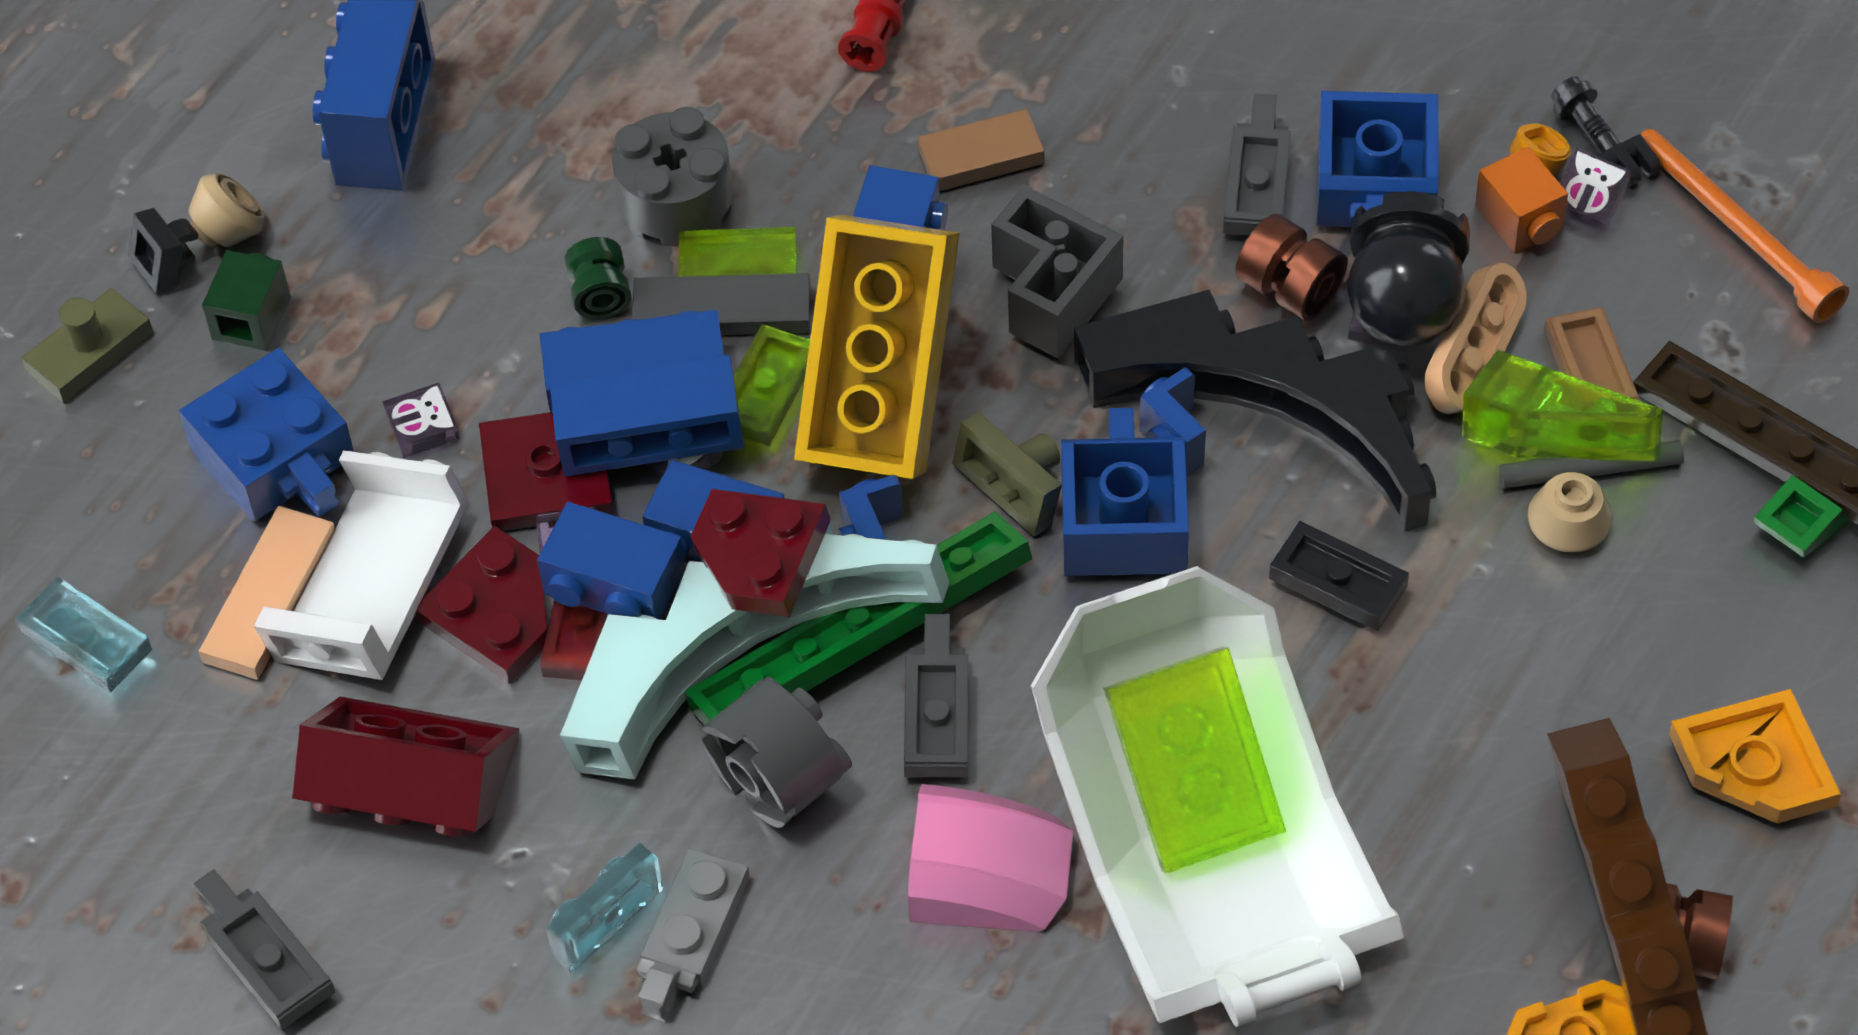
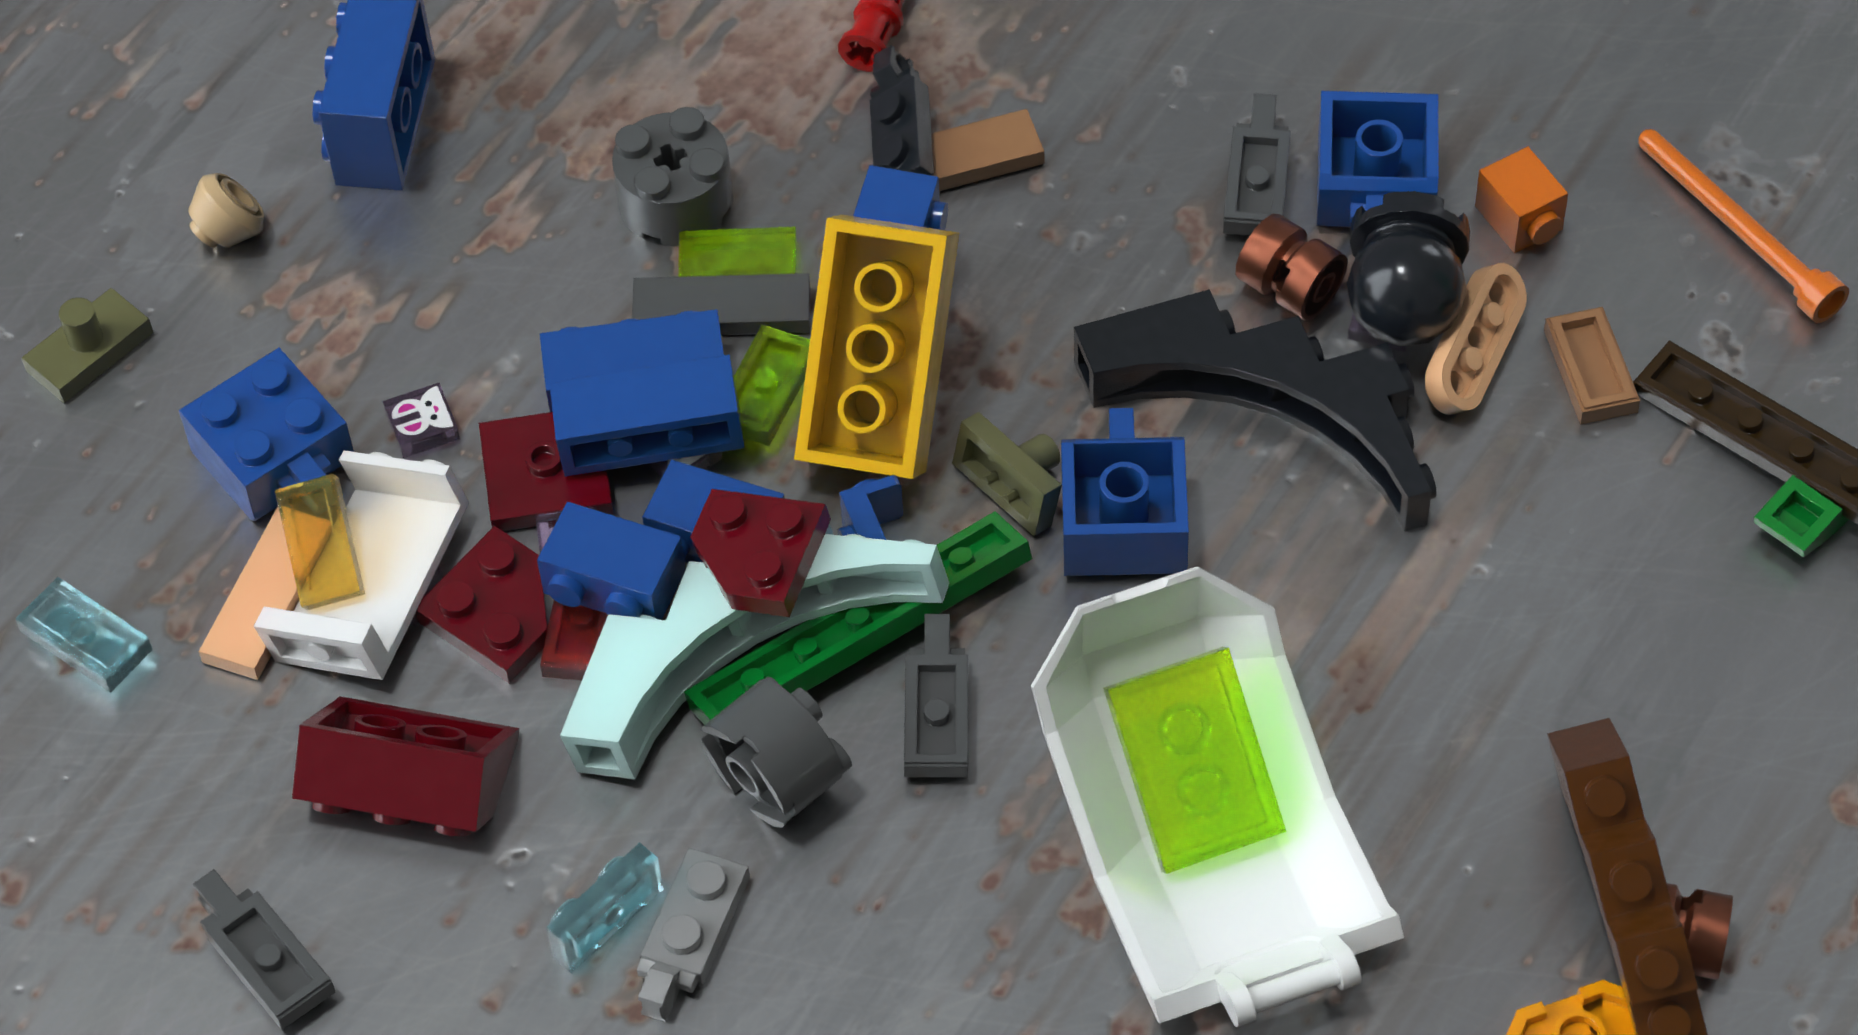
(160, 248): black tile -> none
(246, 300): dark green brick -> none
(319, 542): none -> clear yellow tile
(597, 278): dark green wheel -> none
(900, 115): none -> black hinge
(986, 861): bright pink slope -> none
(1060, 267): dark grey brick -> none
(1165, 414): blue bracket -> none
(1338, 575): black plate -> none
(1543, 470): dark grey bar -> none
(1545, 143): light orange tile -> none
(1554, 415): clear neon green slope -> none
(1570, 513): tan cone -> none
(1574, 100): black hinge -> none
(1594, 185): tile -> none
(1757, 757): light orange plate -> none

